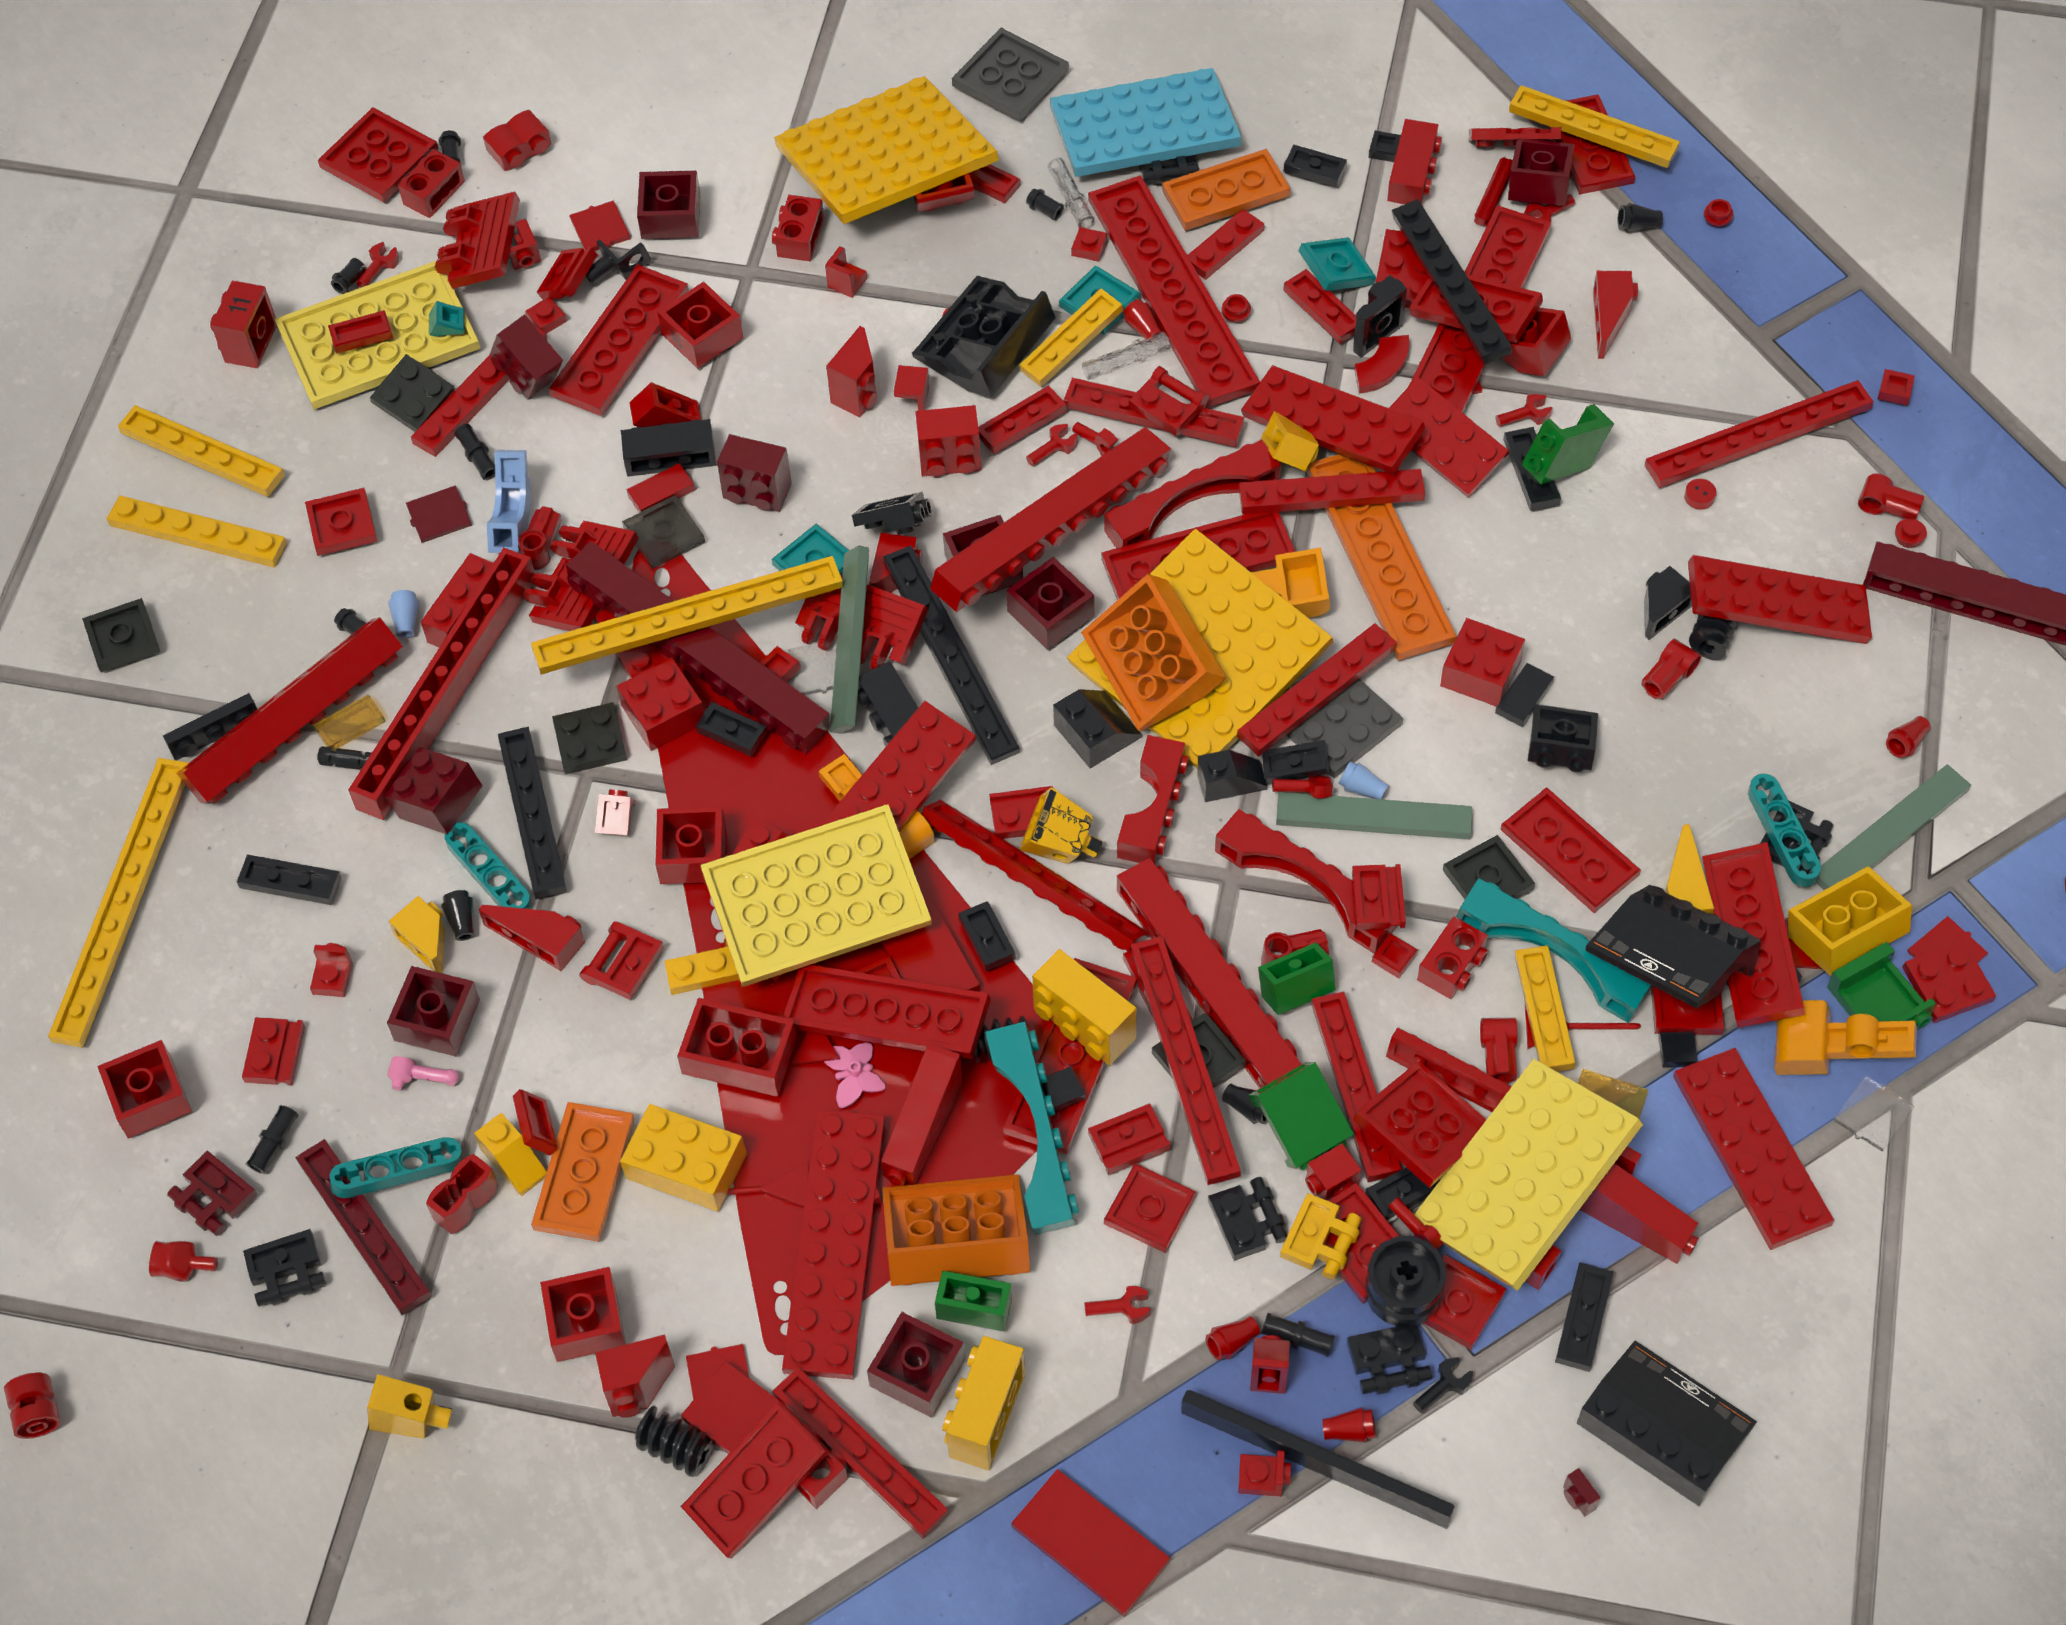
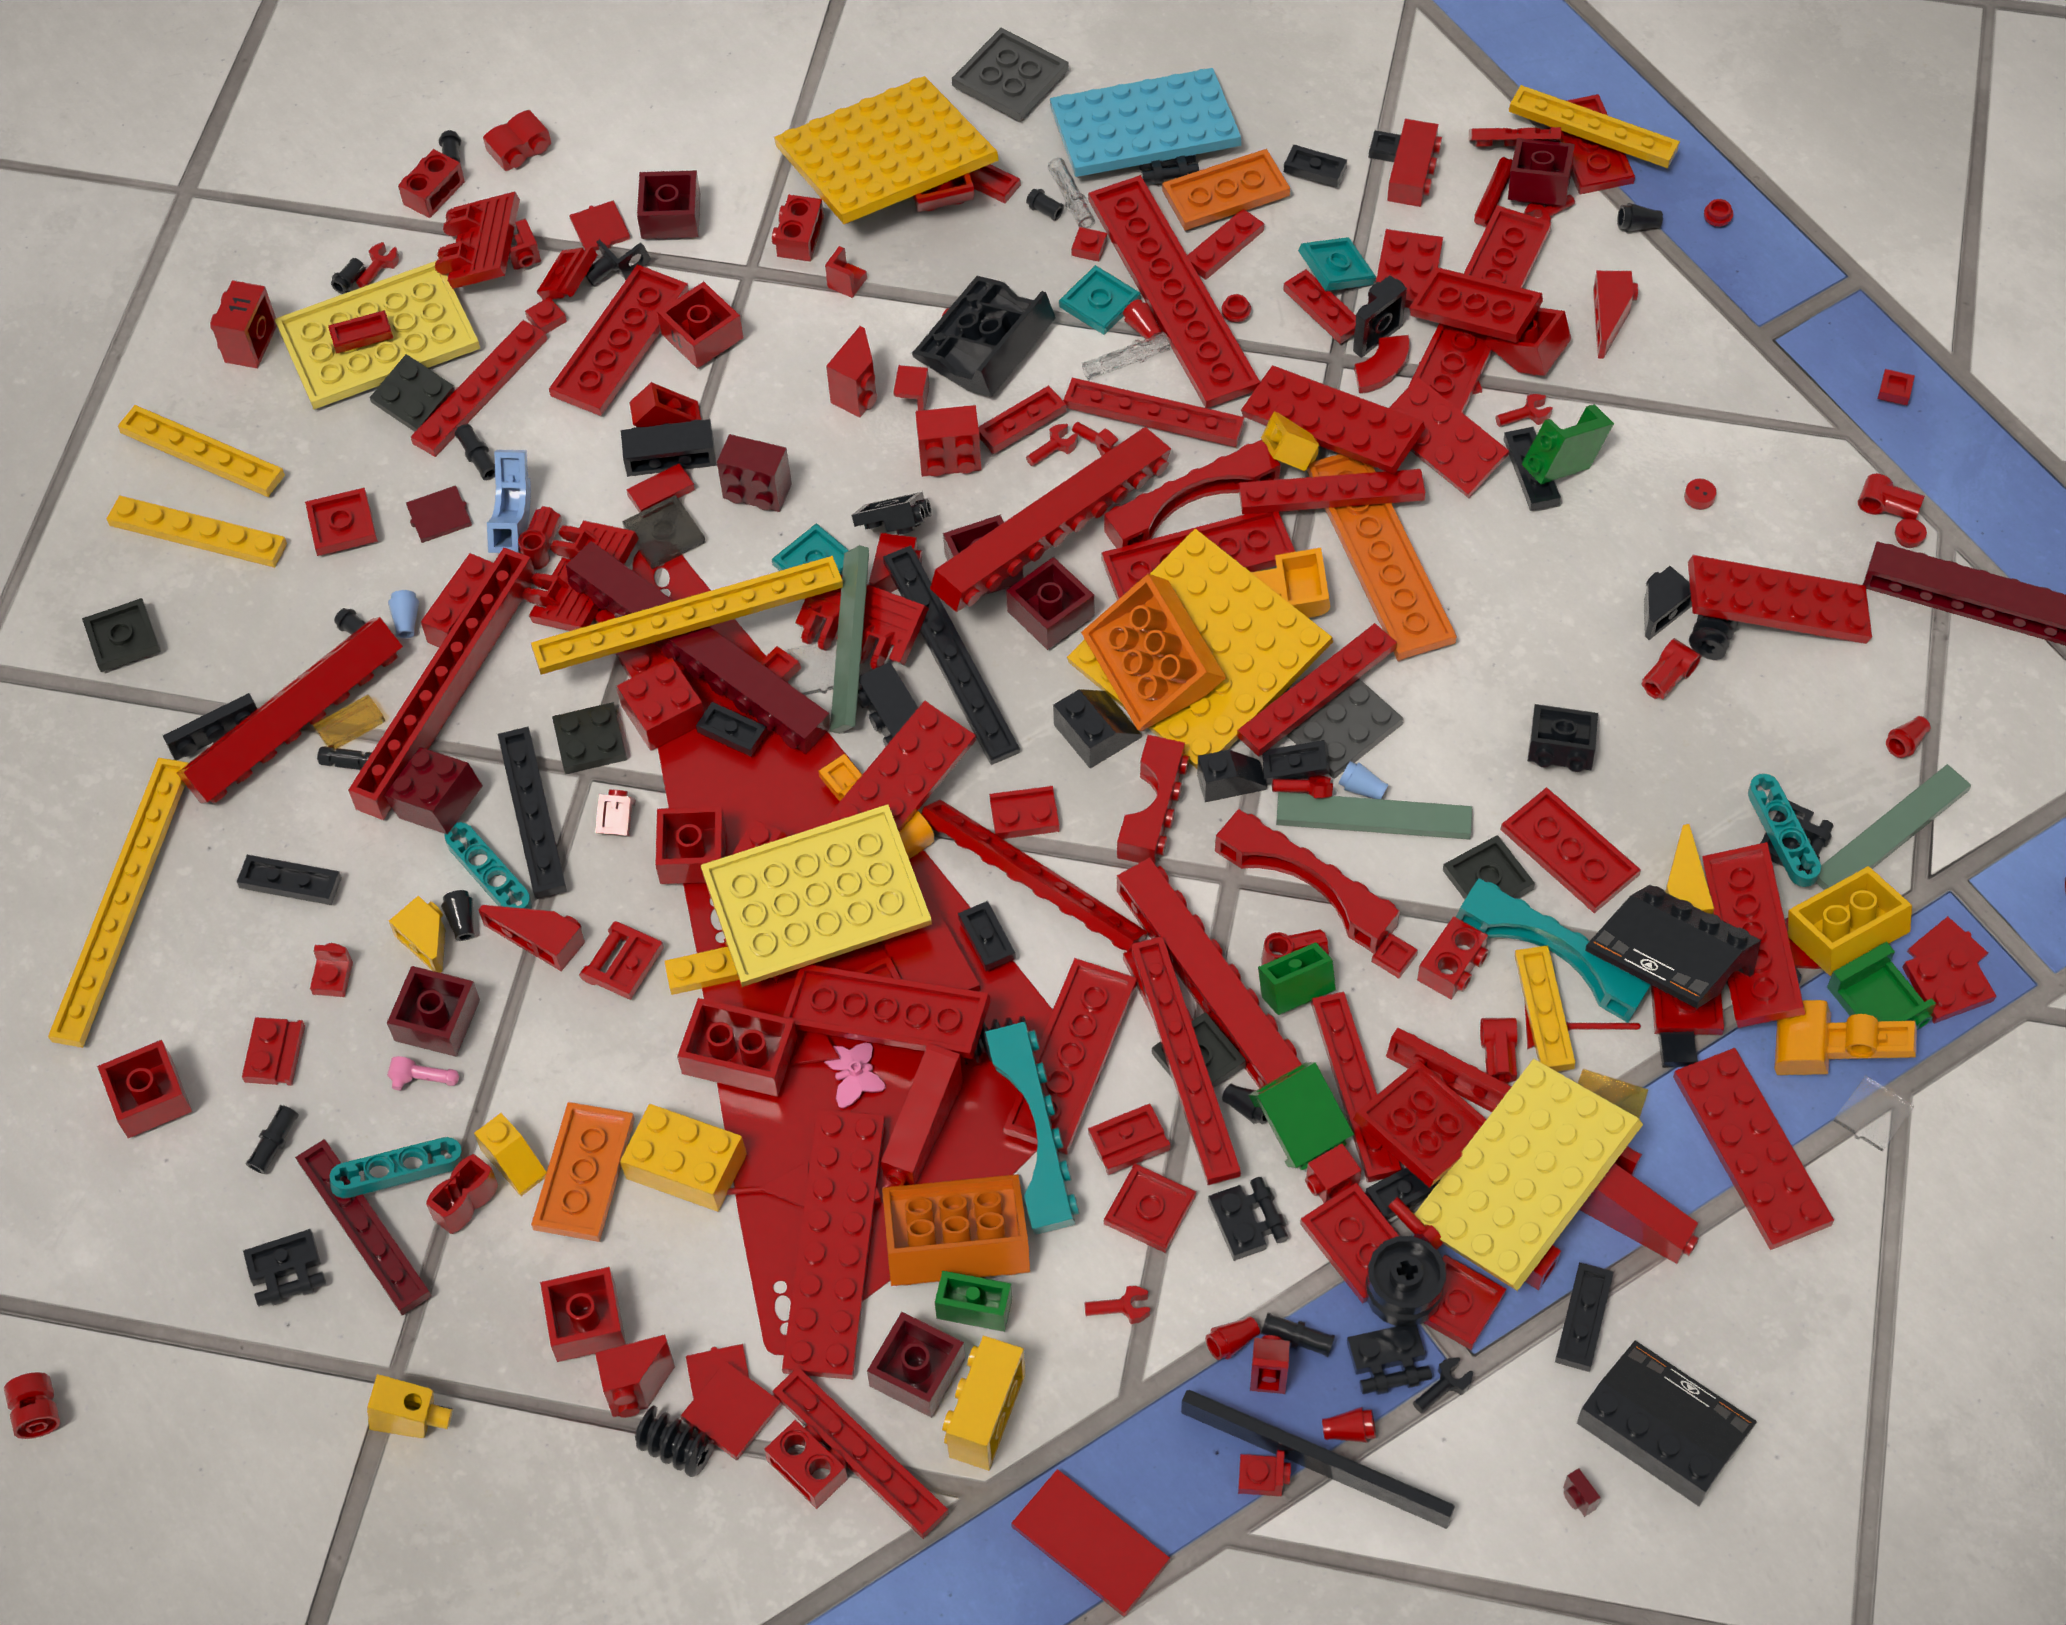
(178, 1260): red piece -> none
(219, 1185): dark red plate -> none
(377, 154): red plate -> none
(446, 319): teal slope -> none
(525, 357): dark red brick -> none
(535, 1122): red tile -> none
(754, 1479): red tile -> none
(1059, 829): yellow torso -> none
(1063, 1088): black tile -> none
(1071, 337): yellow plate -> none
(1084, 1007): yellow brick -> none
(1163, 408): red plate -> none
(1310, 1232): yellow plate -> none
(1378, 896): red plate -> none
(1451, 282): black plate -> none
(1482, 662): red brick -> none
(1523, 694): black tile -> none
(1758, 433): red plate -> none

